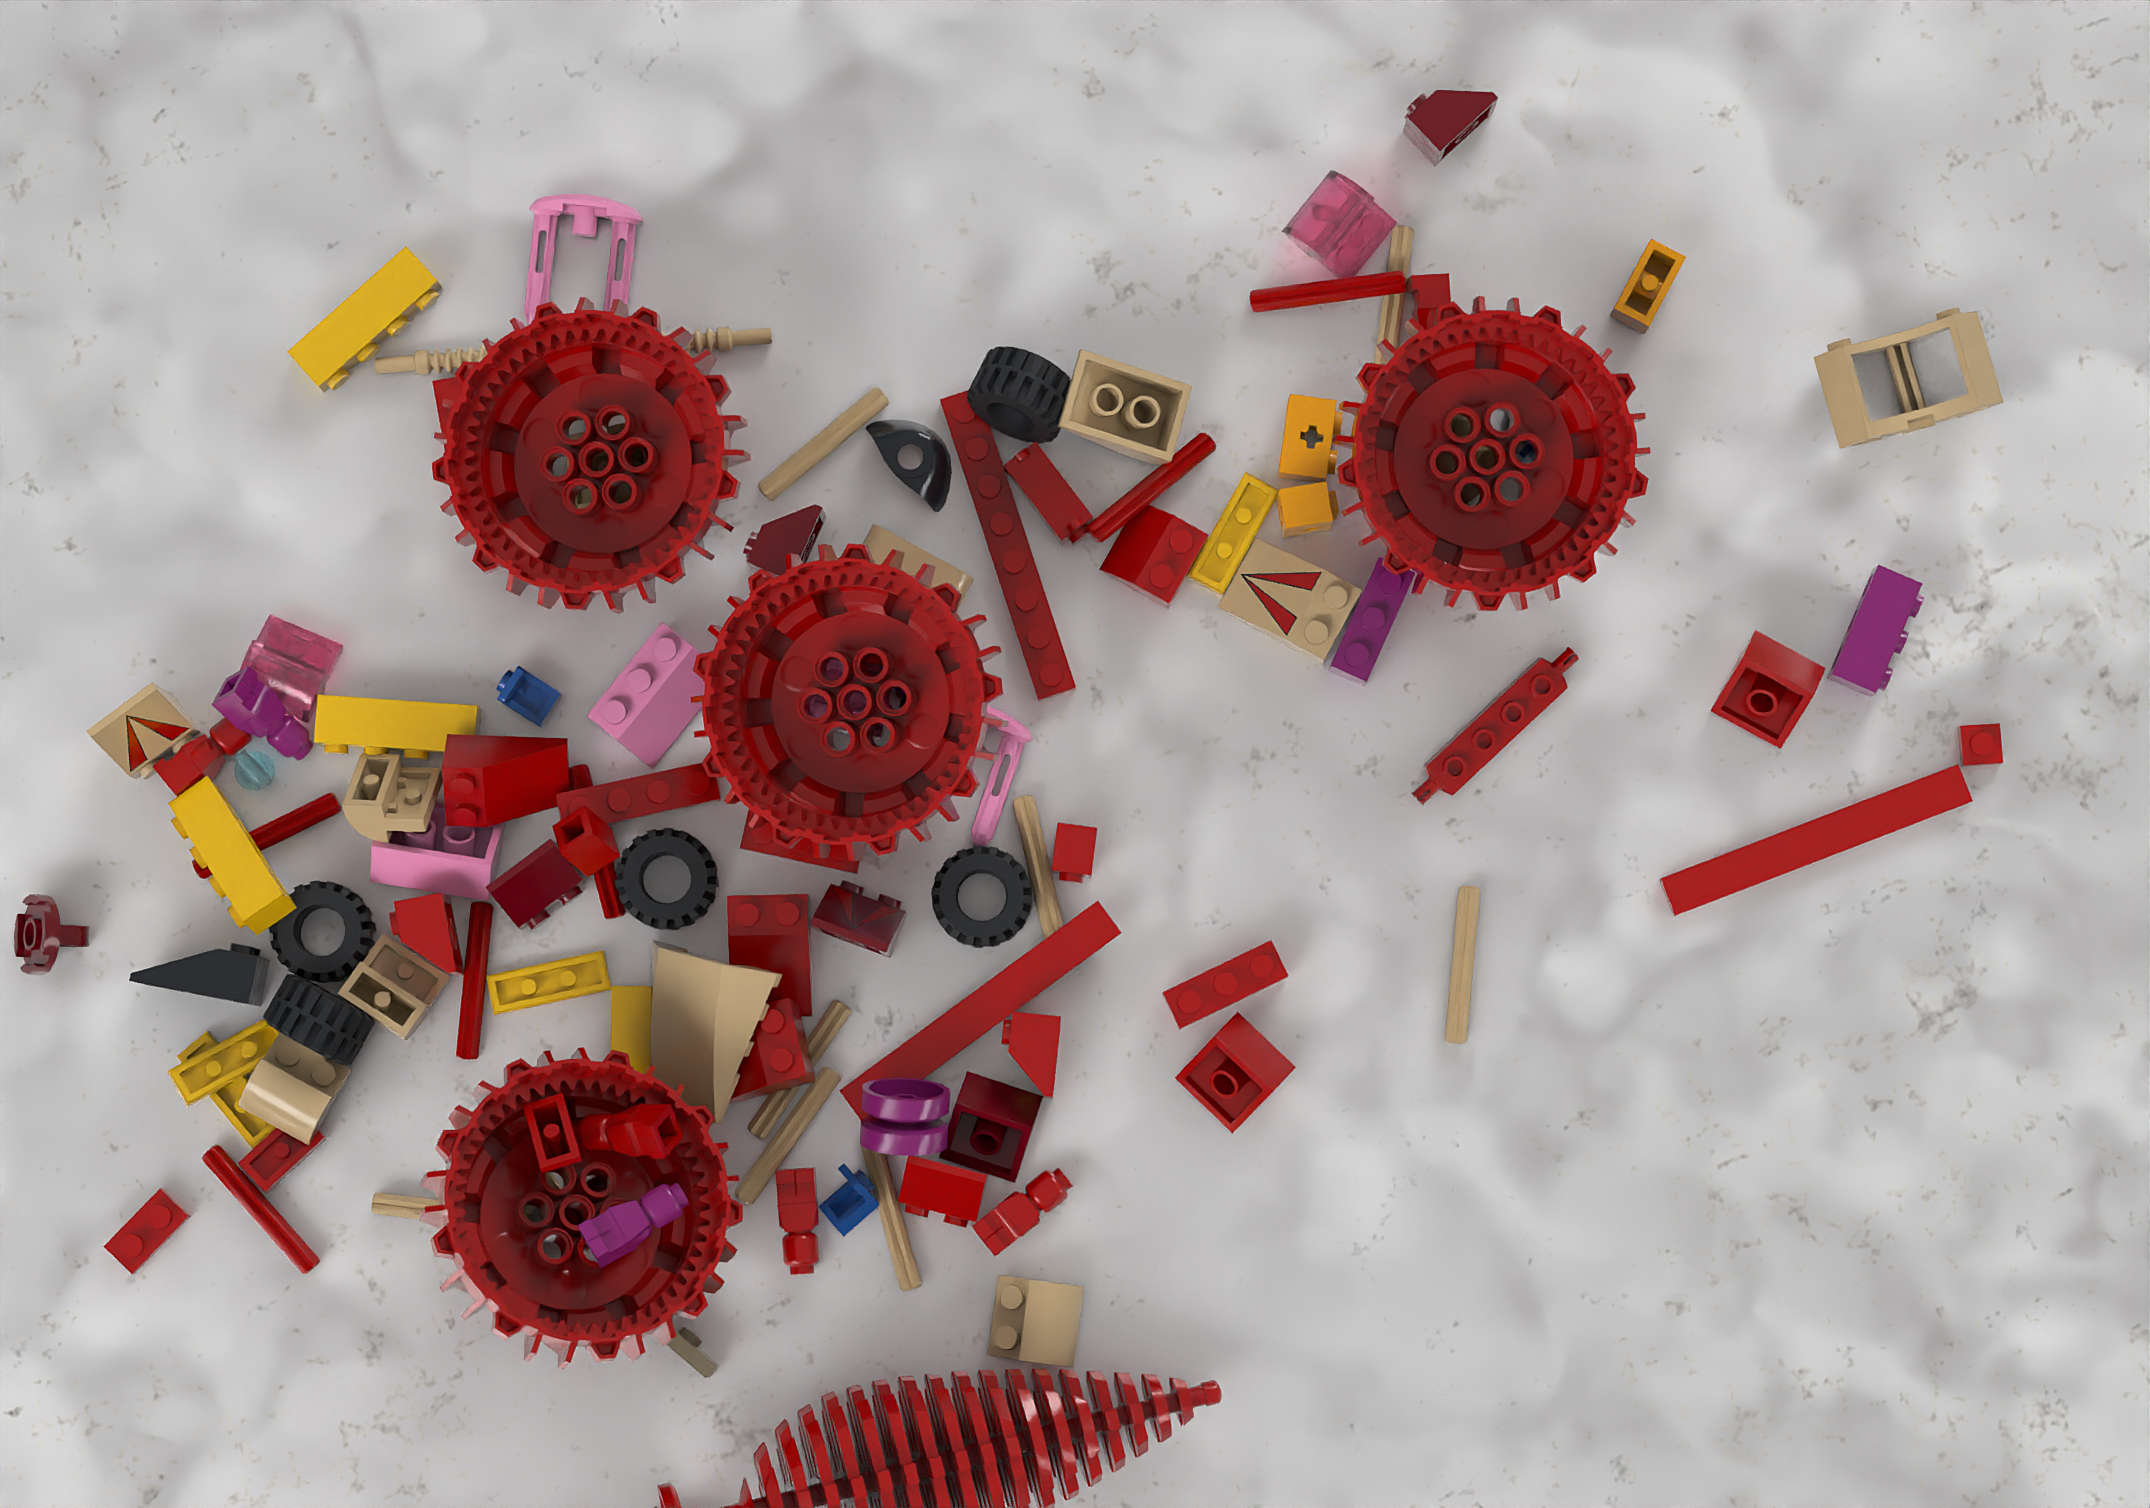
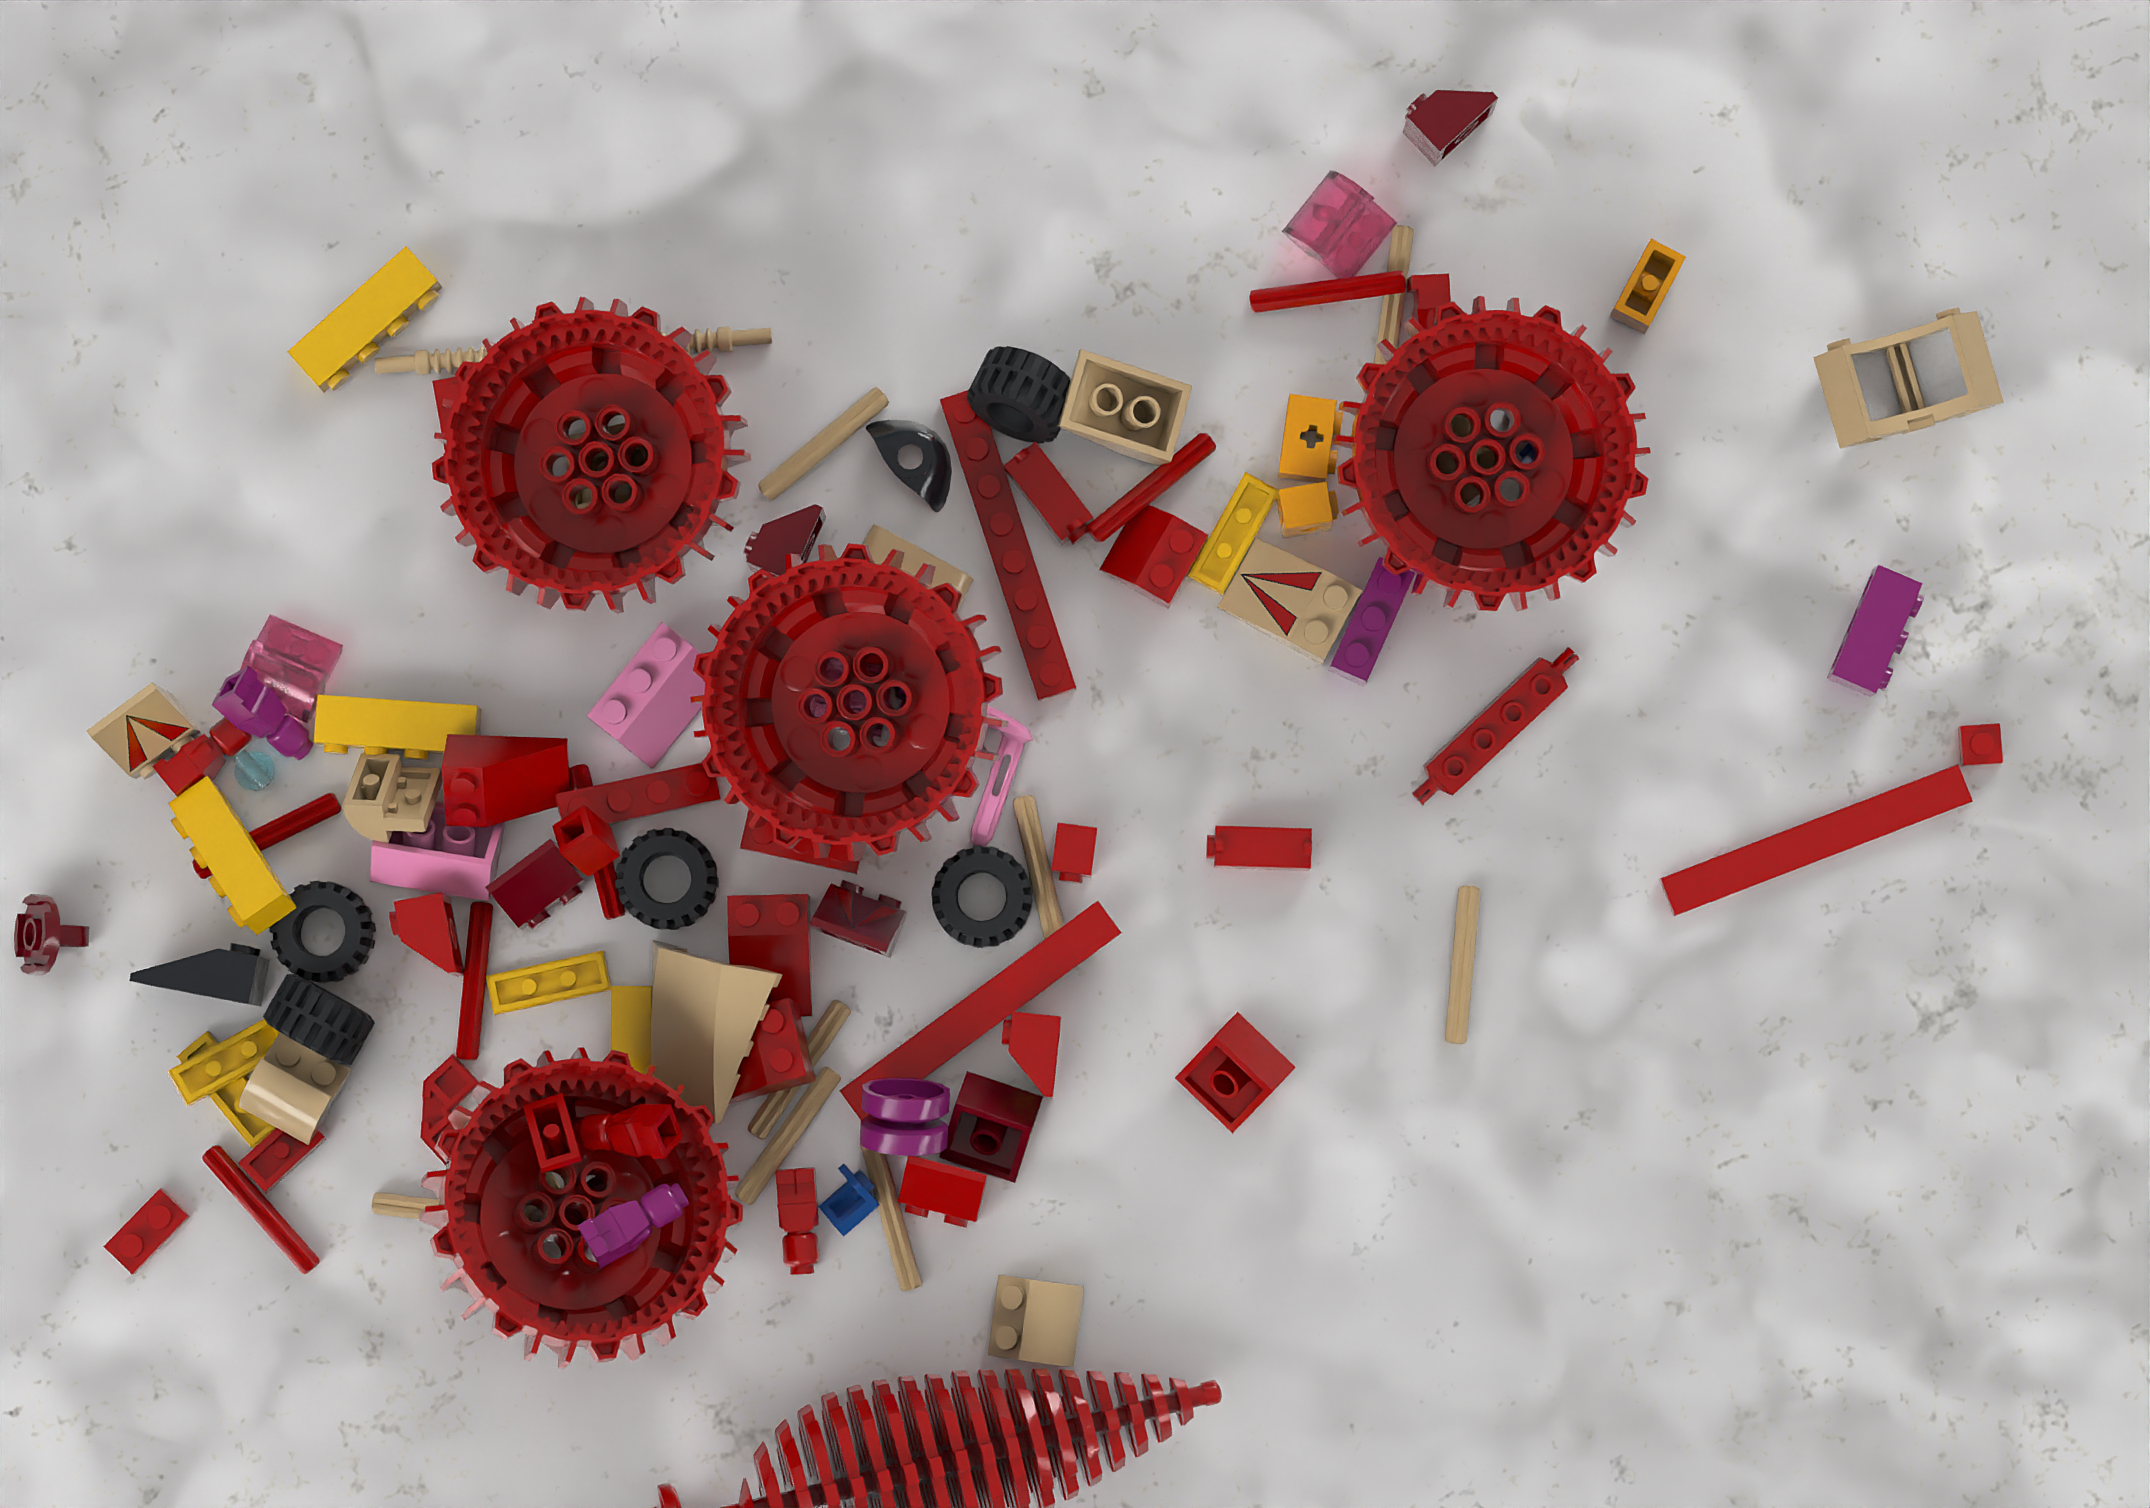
(394, 987): tan brick -> none
(441, 1094): none -> red tile
(527, 695): blue bracket -> none
(586, 212): bright pink piece -> none
(686, 1346): dark tan plate -> none
(1021, 1211): red piece -> none
(1225, 985): red brick -> none
(1260, 848): none -> red brick
(1768, 689): red slope -> none

